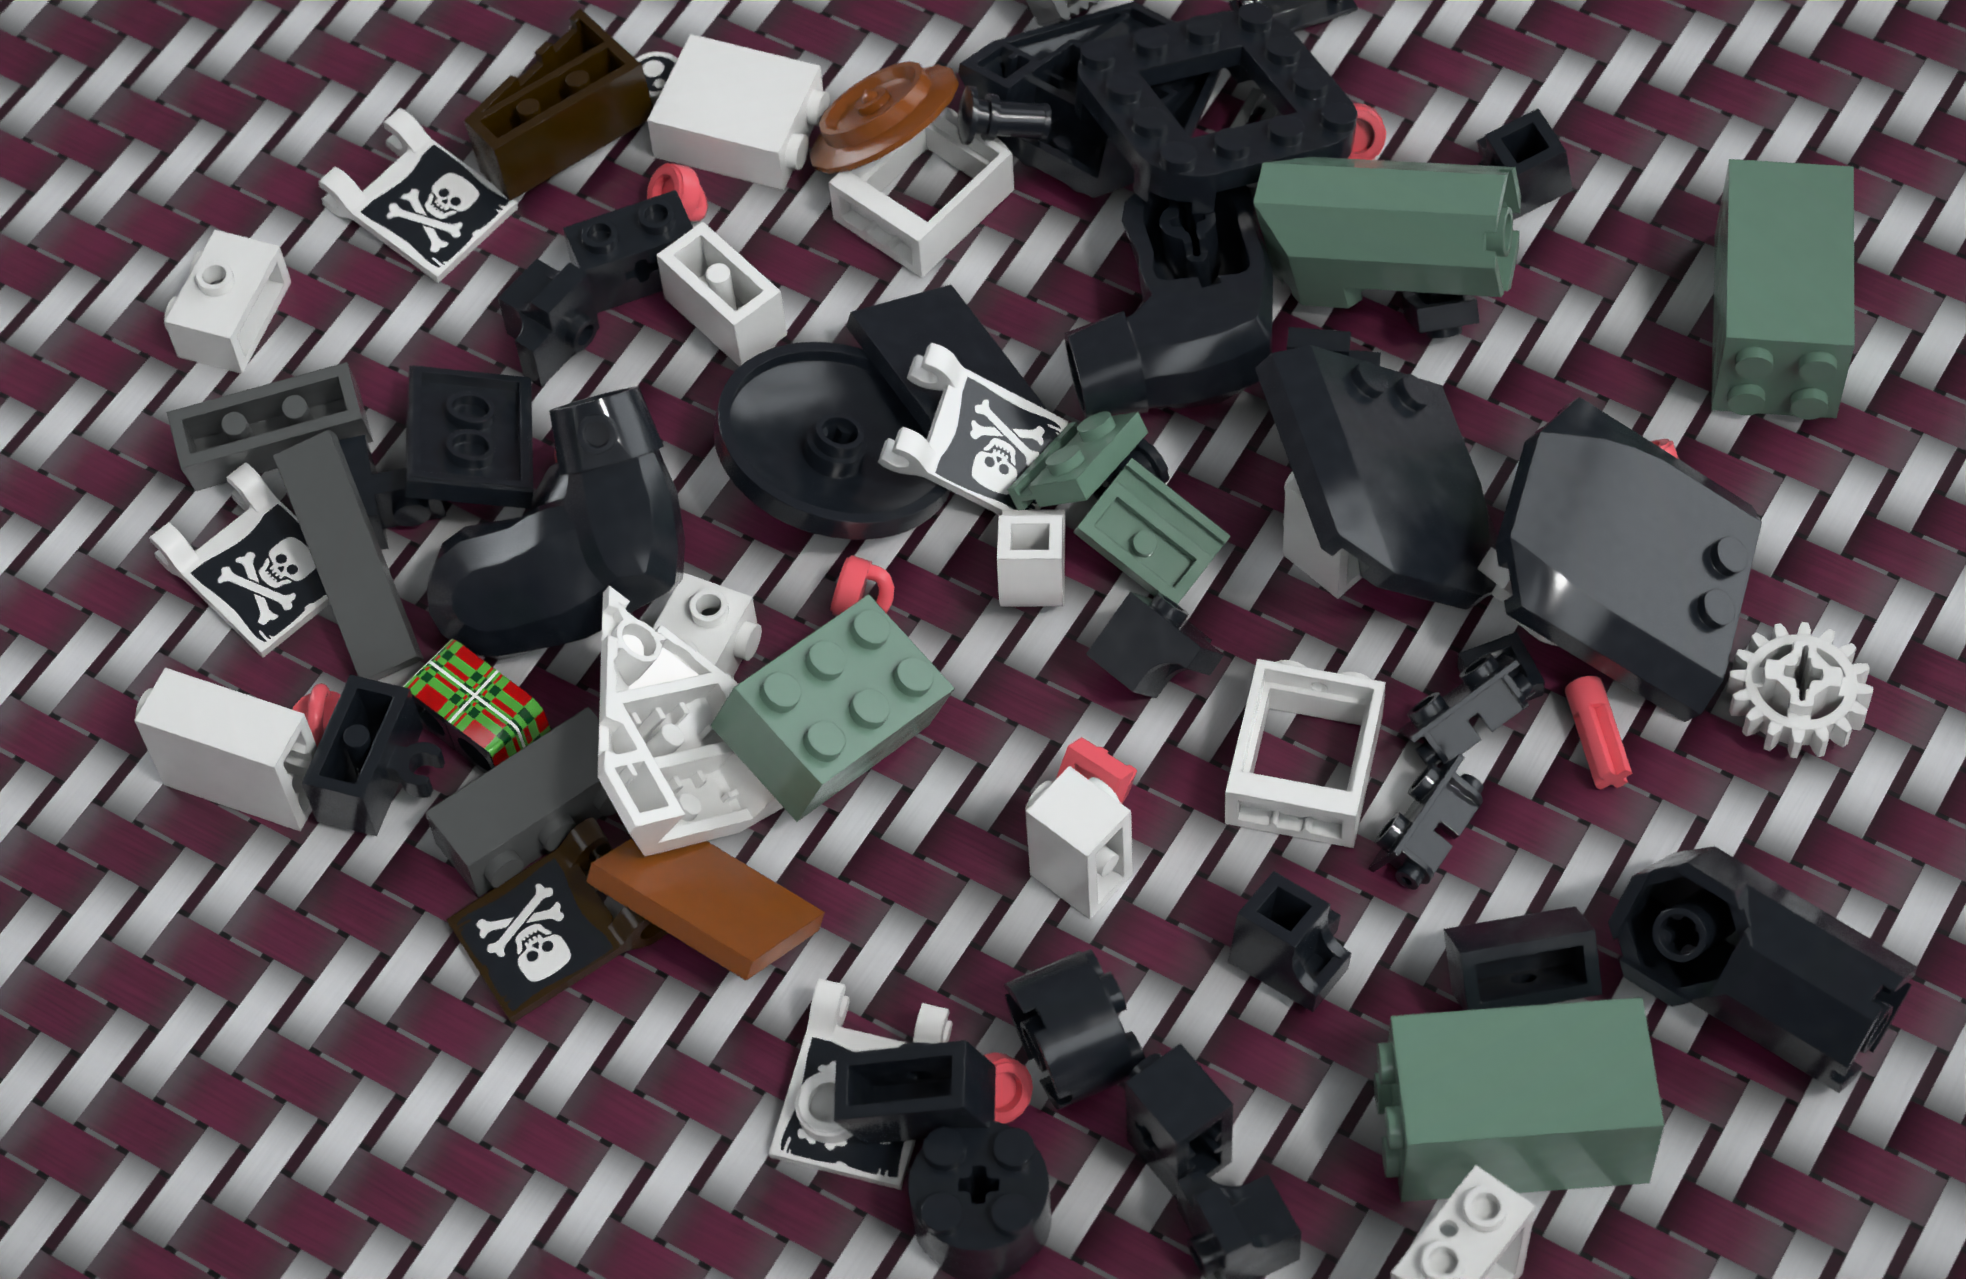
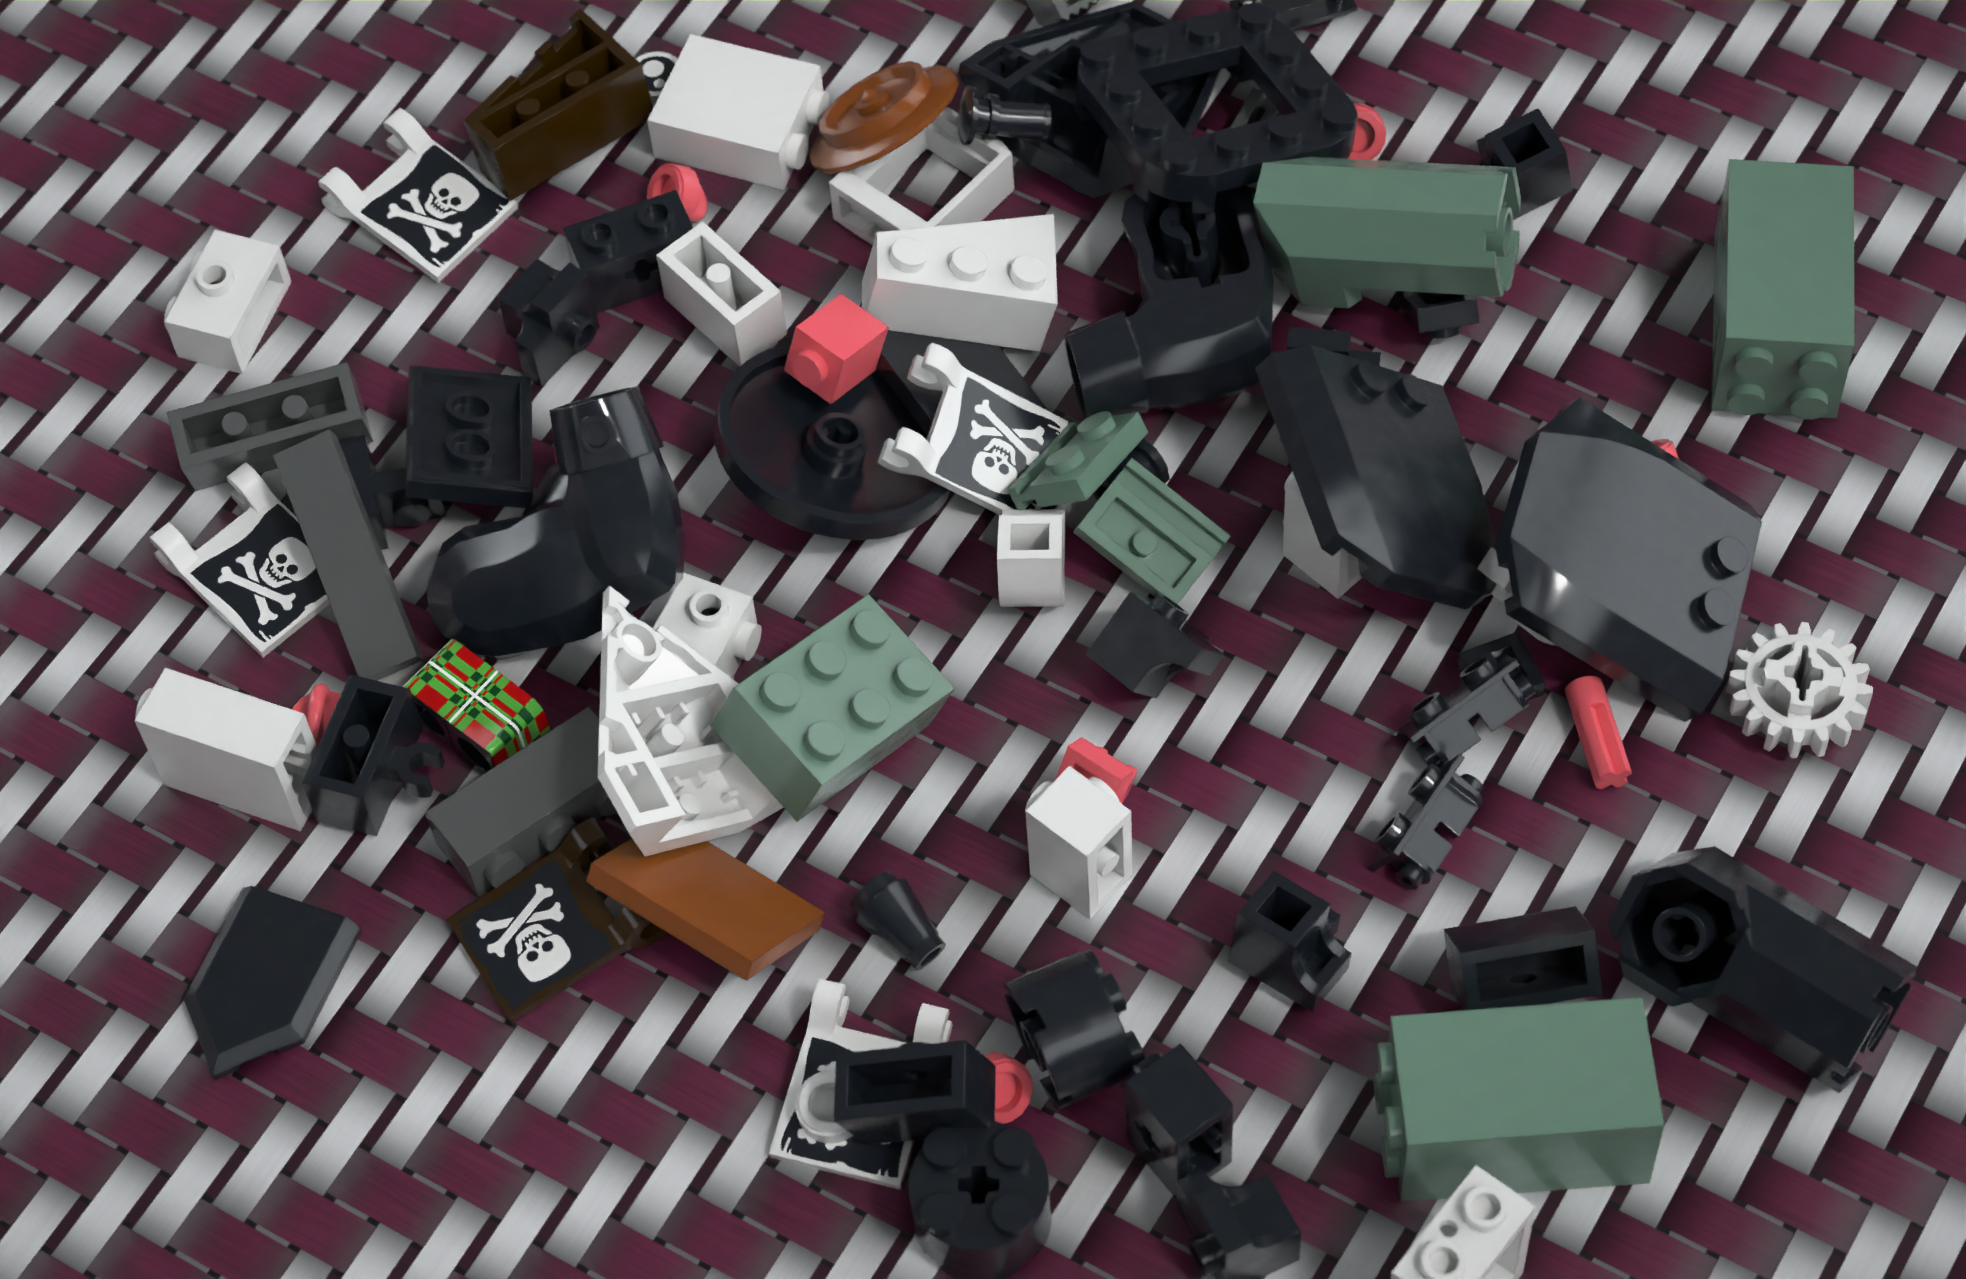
(266, 977): none -> black tile
(835, 348): none -> coral brick
(853, 582): coral tile -> none
(897, 919): none -> black cone
(966, 281): none -> white wedge
(1295, 806): white window -> none

